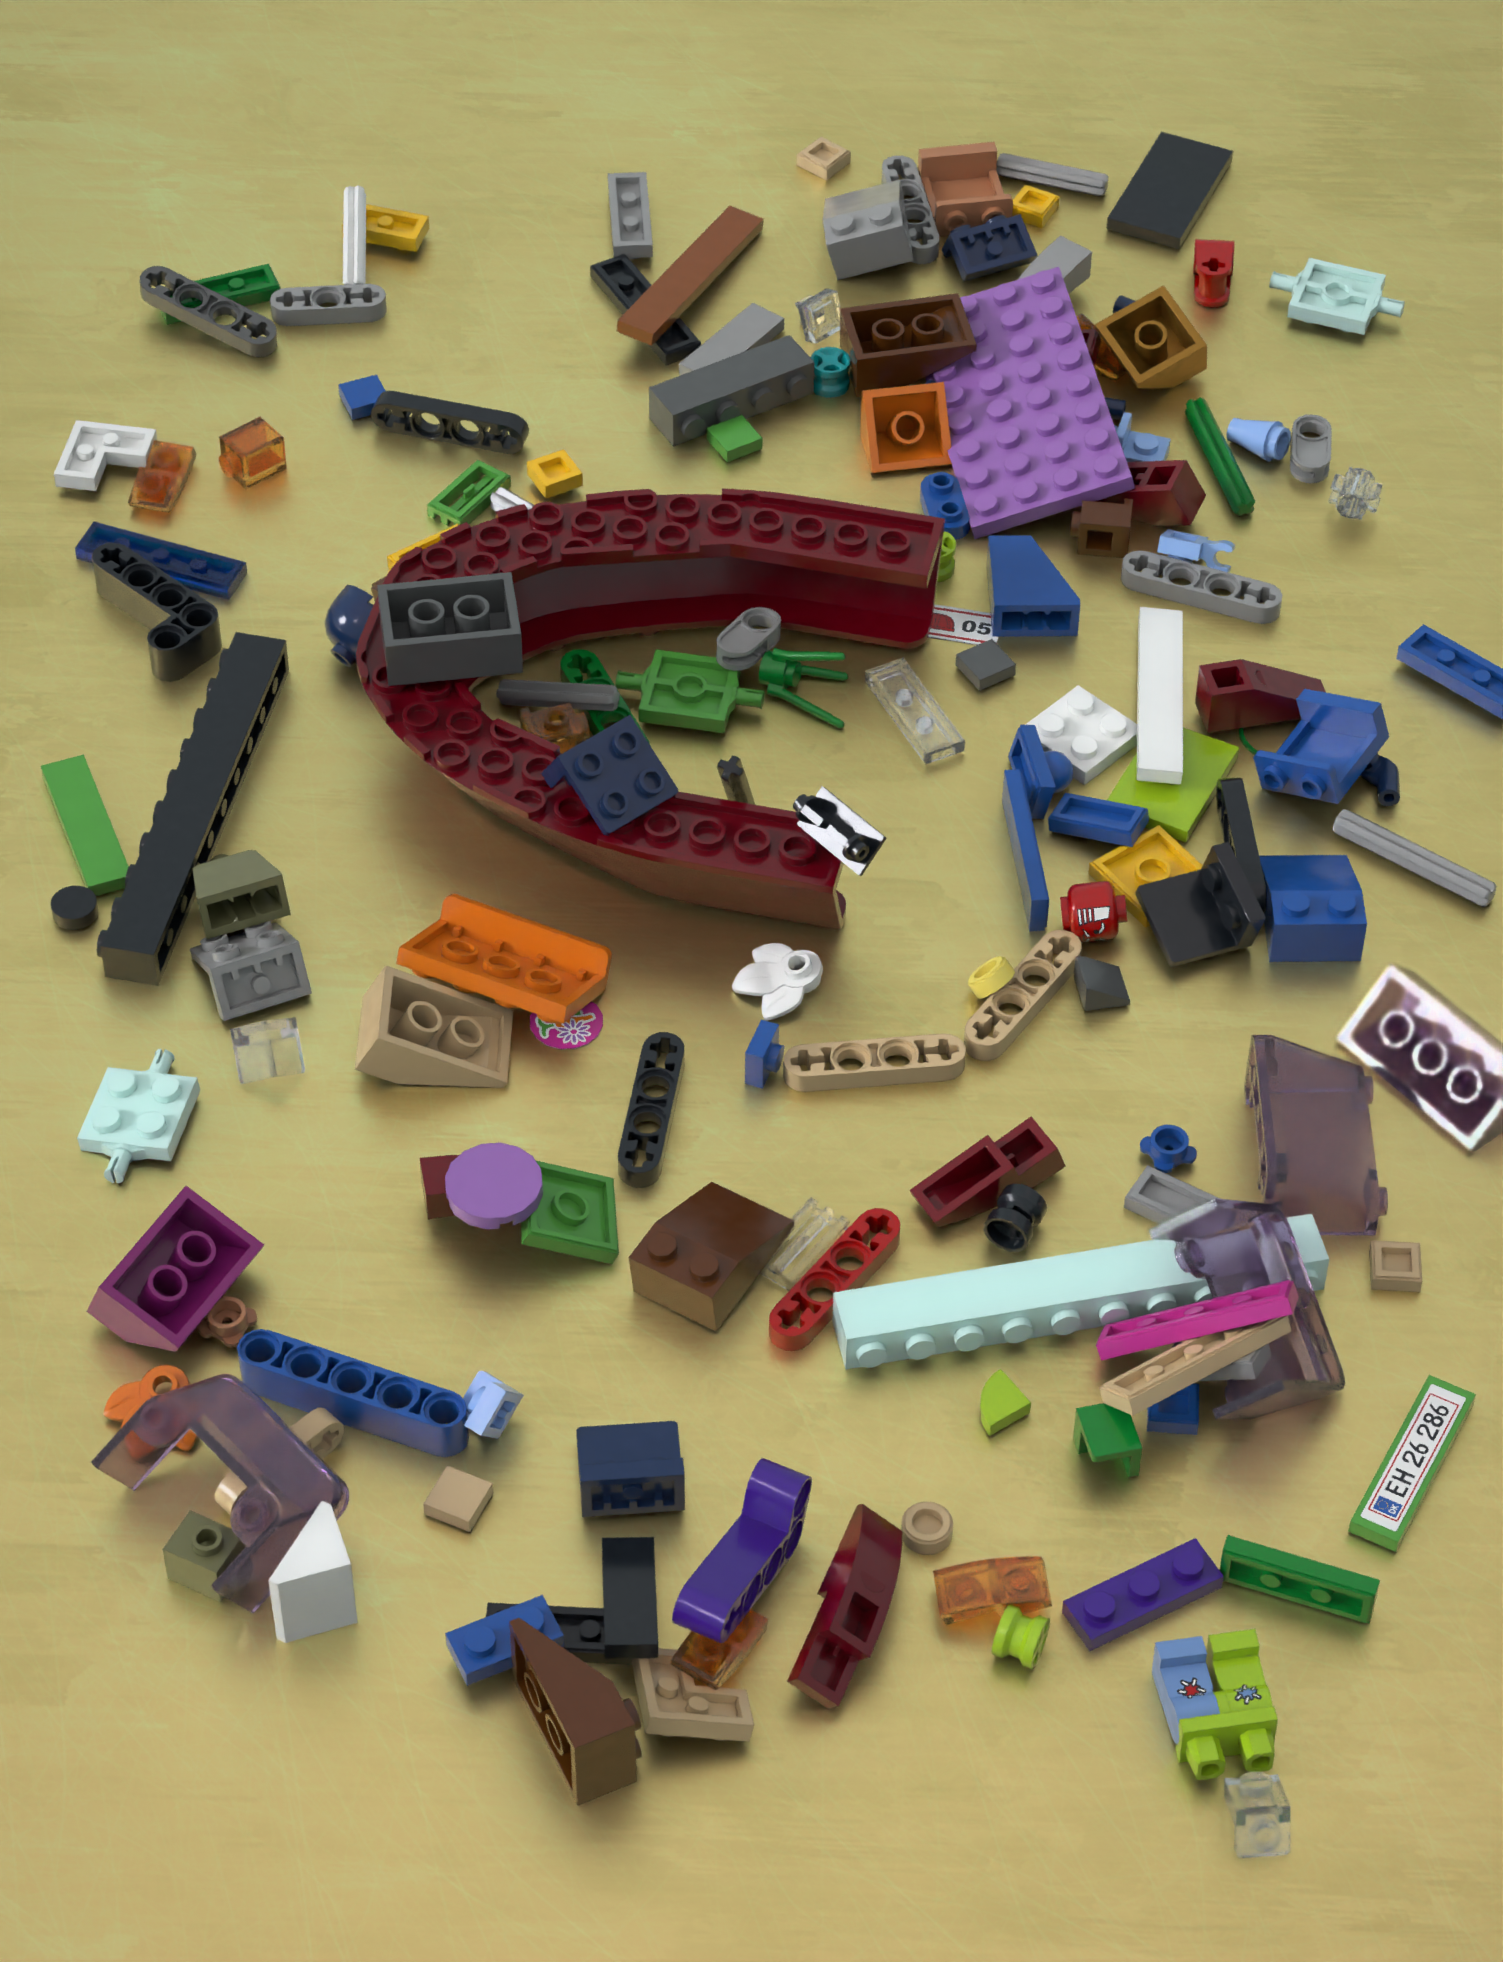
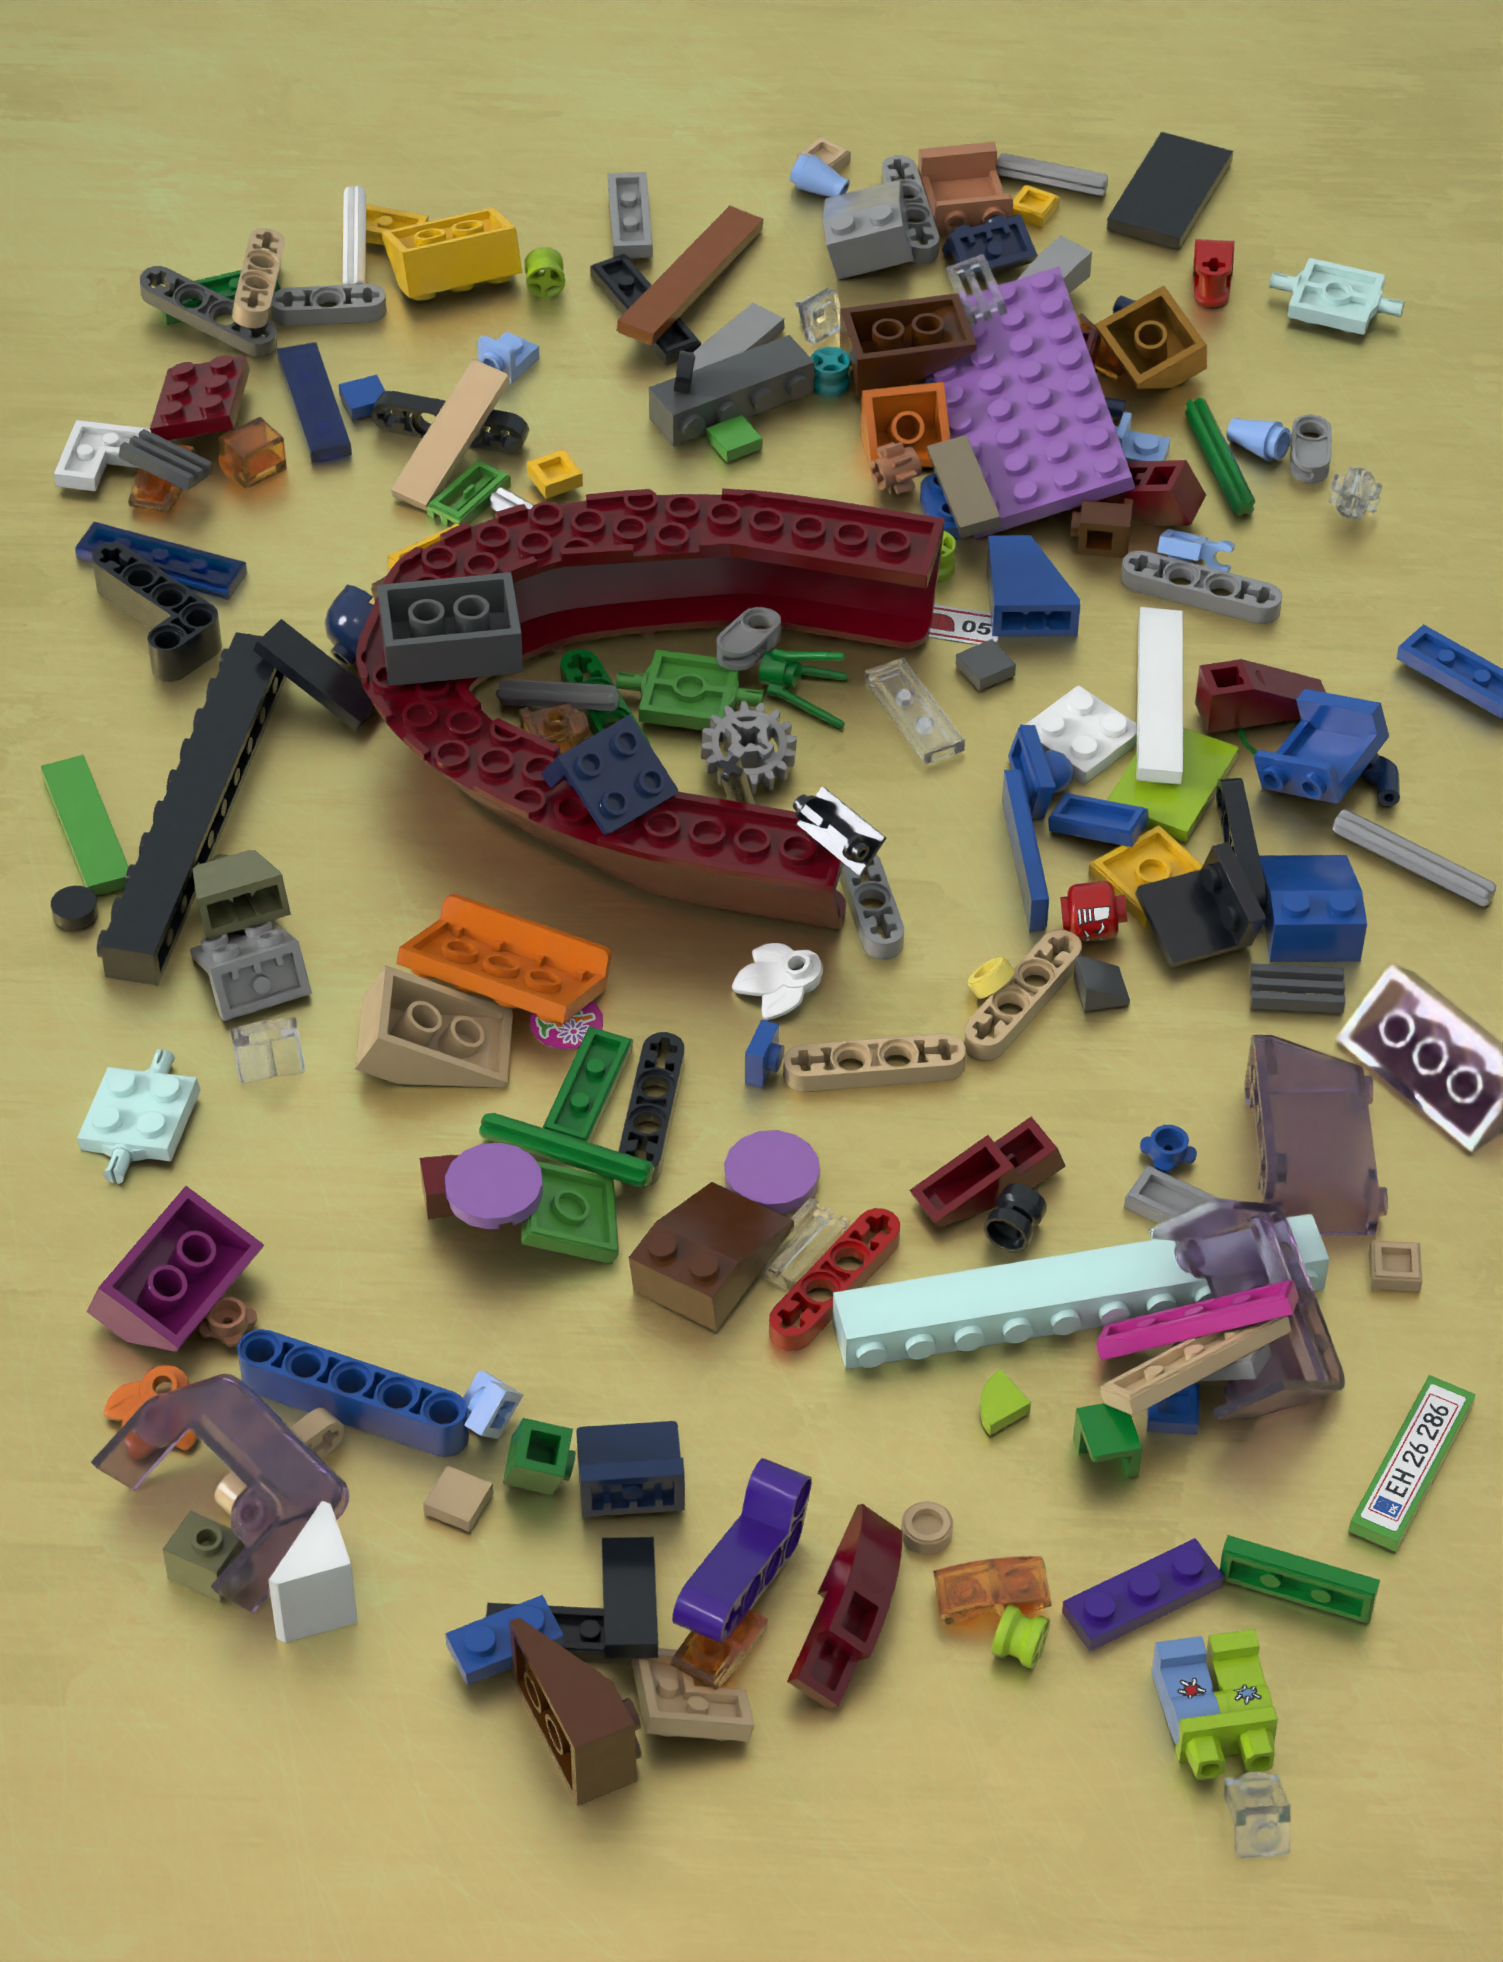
(165, 460): none -> dark grey tile
(200, 398): none -> dark red plate
(261, 272): none -> tan beam
(314, 402): none -> clear blue tile
(316, 673): none -> black tile
(450, 434): none -> tan tile
(453, 253): none -> yellow slope
(508, 354): none -> light blue bracket
(539, 1457): none -> green brick
(545, 283): none -> lime wheel
(567, 1150): none -> green axle
(589, 1084): none -> green tile
(684, 372): none -> black tile
(748, 737): none -> light grey gear
(773, 1170): none -> medium lavender tile
(817, 177): none -> light blue cone
(867, 919): none -> light grey beam
(895, 468): none -> nougat gear
(964, 486): none -> dark tan tile
(983, 308): none -> clear tile
(1297, 982): none -> dark grey tile

